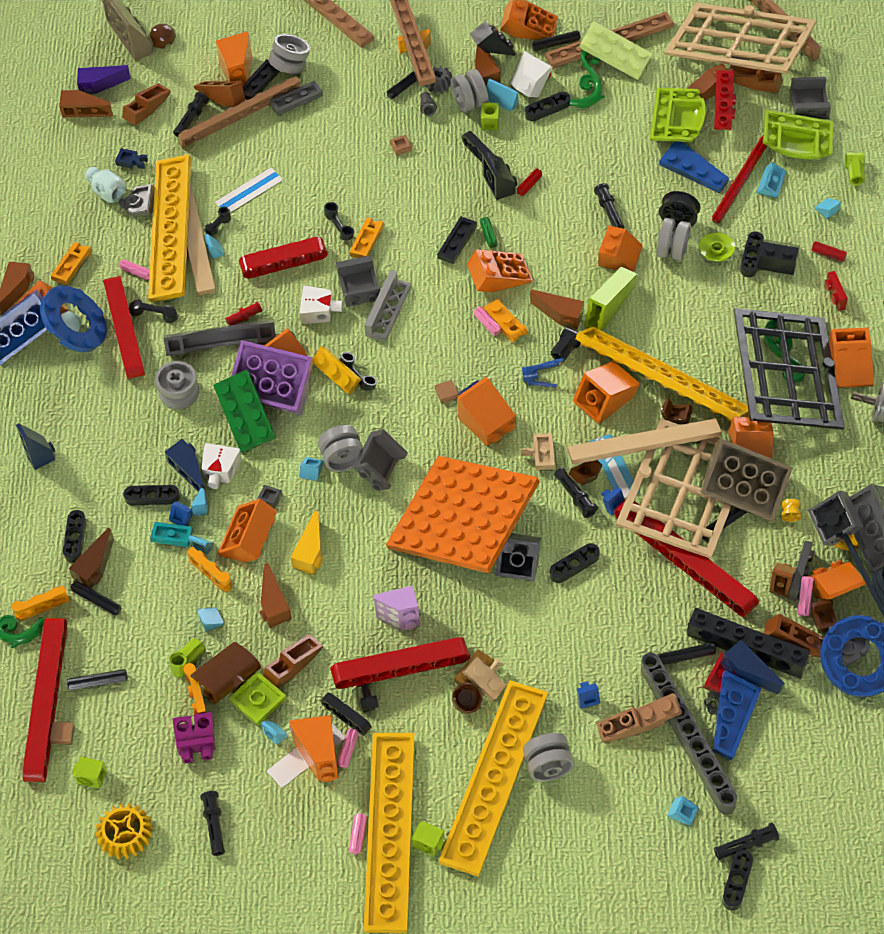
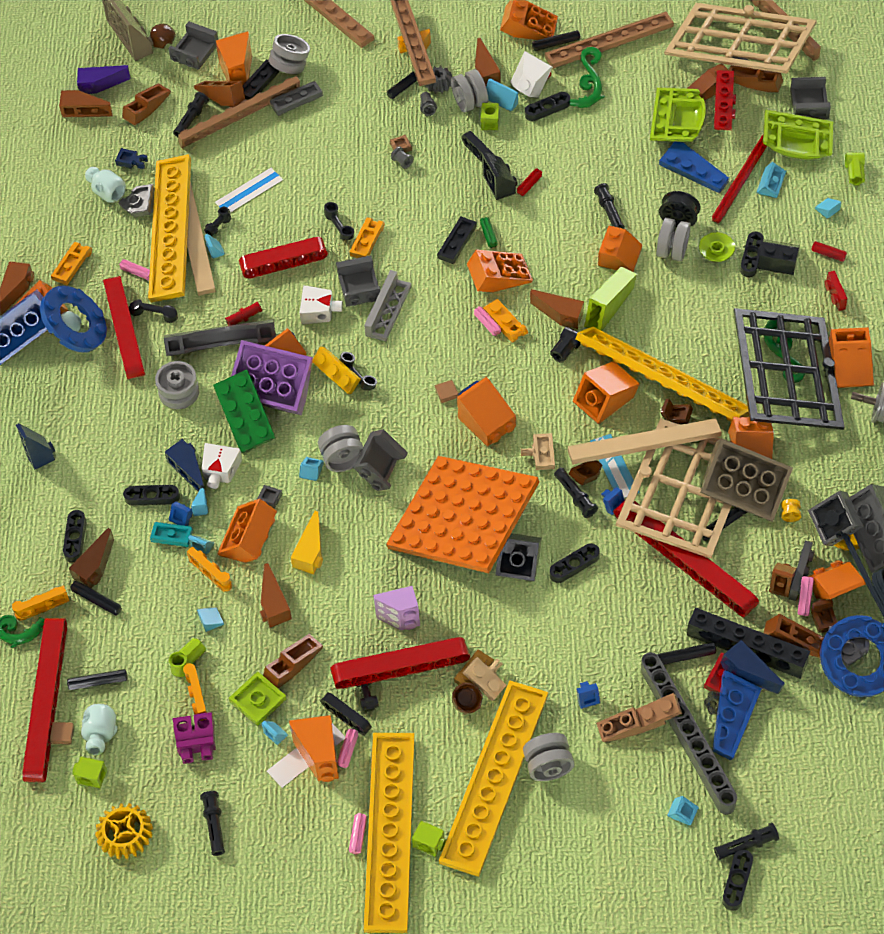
(98, 727): none -> light aqua piece
(194, 46): none -> dark grey panel
(226, 672): reddish brown panel -> none
(401, 157): none -> dark grey bush
(491, 40): black slope -> none
(530, 373): blue plant -> none
(615, 50): yellowish green plate -> none

